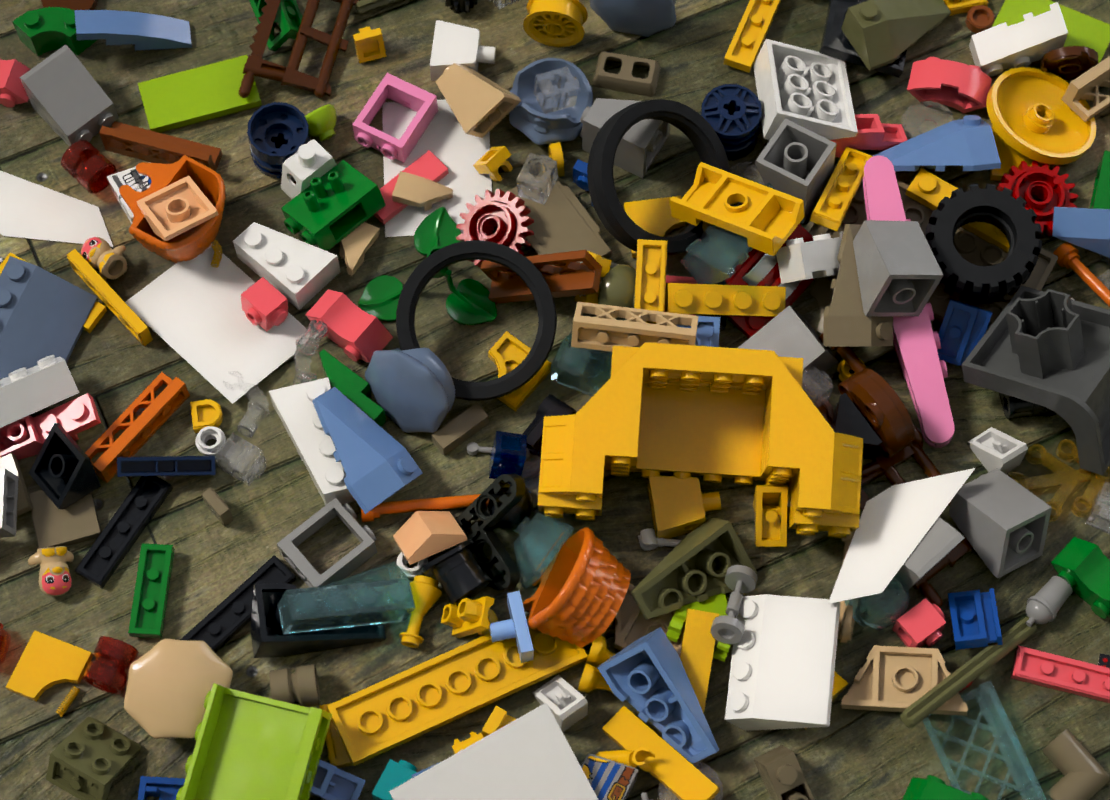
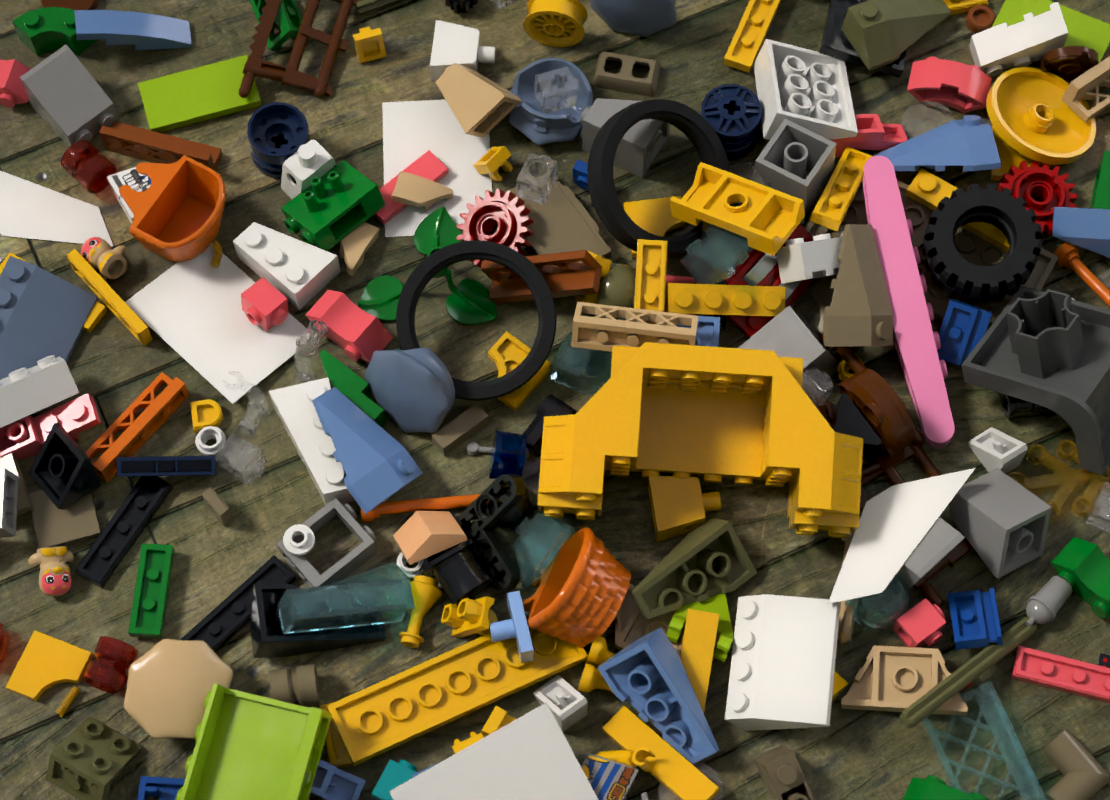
(176, 208): light nougat slope -> none
(299, 548): none -> white plate
(322, 122): lime brick -> none
(407, 95): bright pink window -> none
(556, 154): yellow tile -> none
(649, 541): white hand -> none
(727, 628): light grey wheel -> none
(770, 515): yellow slope -> none
(894, 268): light grey slope -> none

